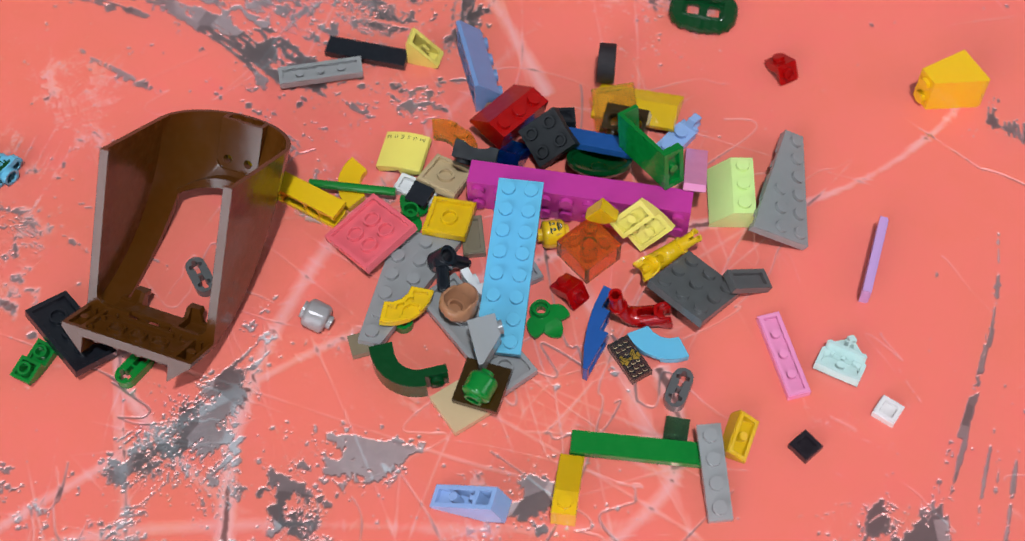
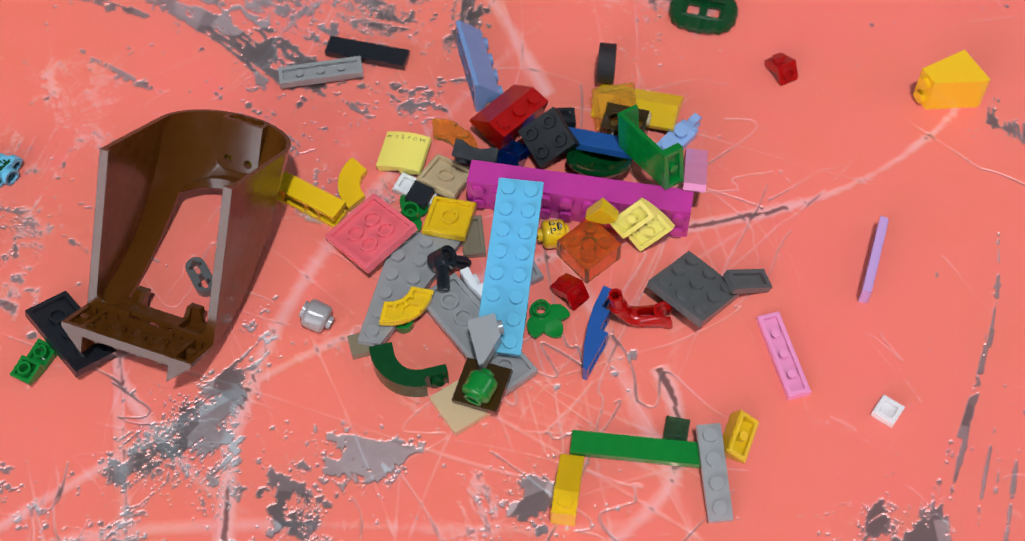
(135, 369): green beam -> none
(353, 187): green bar -> none
(422, 51): light yellow slope -> none
(459, 302): nougat hair -> none
(473, 502): light blue slope -> none
(629, 359): clear smoke tile -> none
(657, 347): medium azure tile -> none
(662, 257): yellow piece -> none
(682, 391): dark grey beam -> none
(731, 193): yellowish green slope -> none
(783, 195): light grey wing -> none
(805, 446): black tile -> none
(842, 360): light aqua slope -> none

